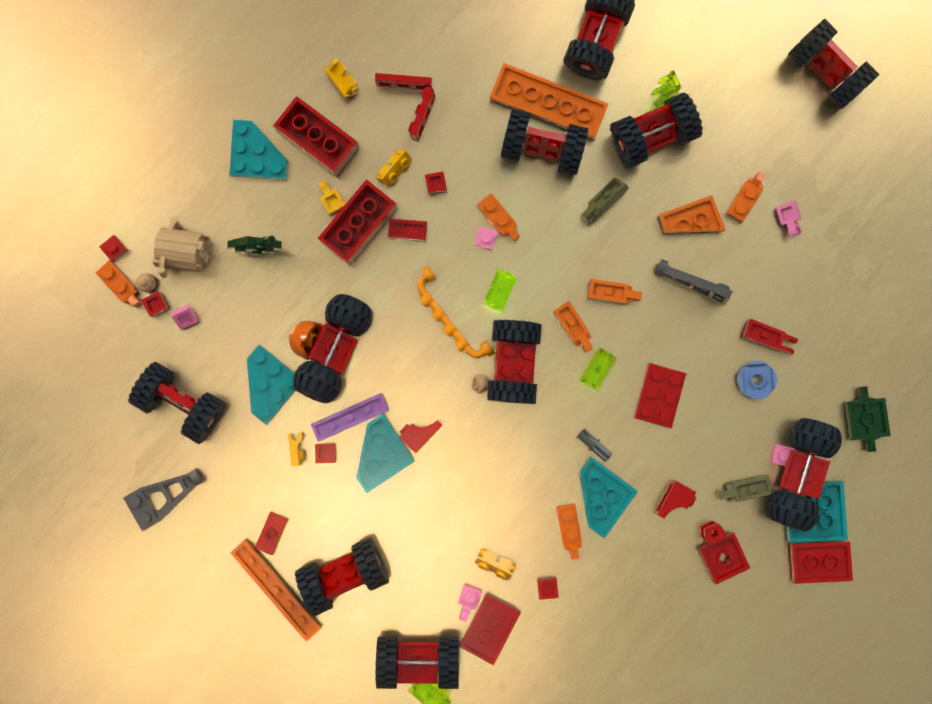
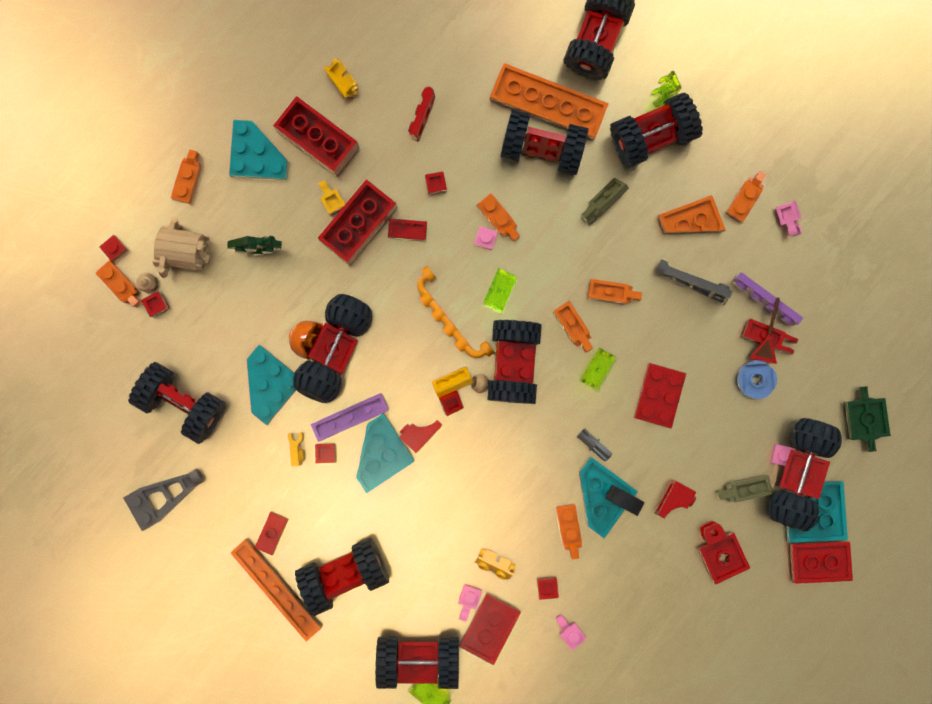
(184, 317): bright pink plate -> none
(187, 178): none -> orange hinge
(389, 174): yellow hinge -> none
(402, 81): red tile -> none
(451, 403): none -> red plate
(452, 382): none -> yellow plate
(571, 633): none -> bright pink plate
(624, 500): none -> black tyre
(761, 295): none -> medium lavender plate
(765, 350): none -> reddish brown piece
(833, 64): black plate -> none

